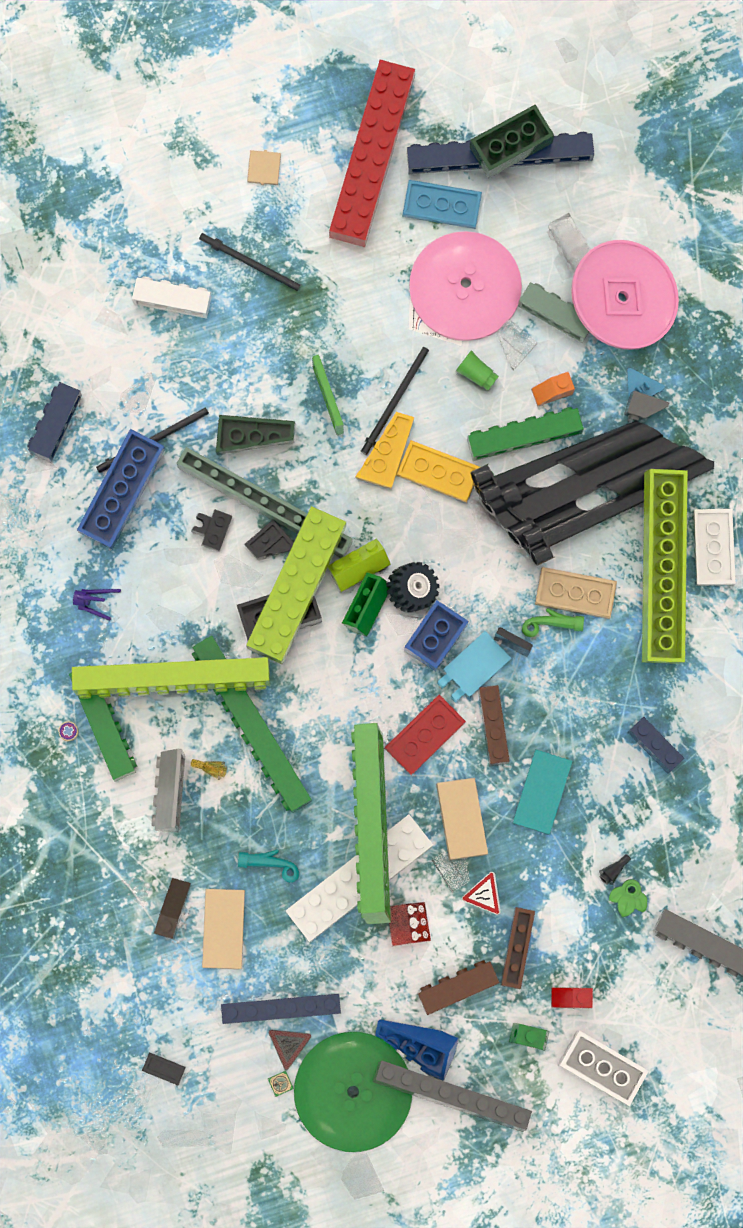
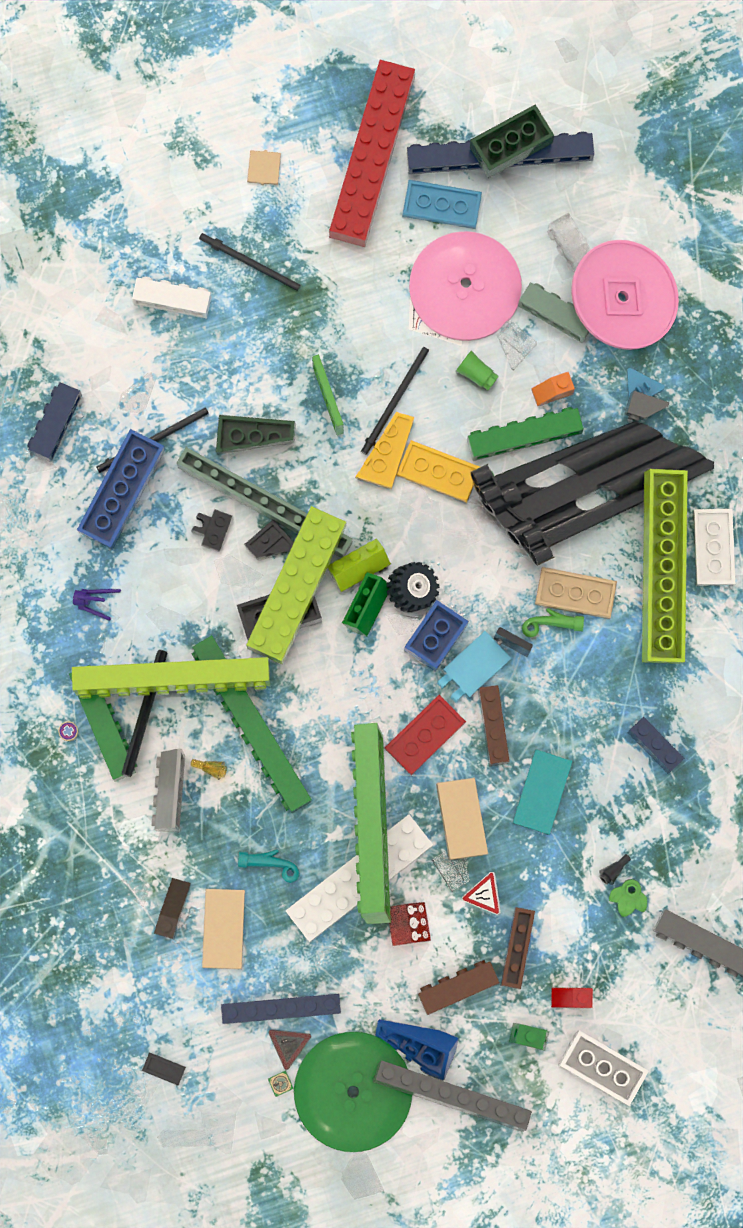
(141, 724): none -> black axle

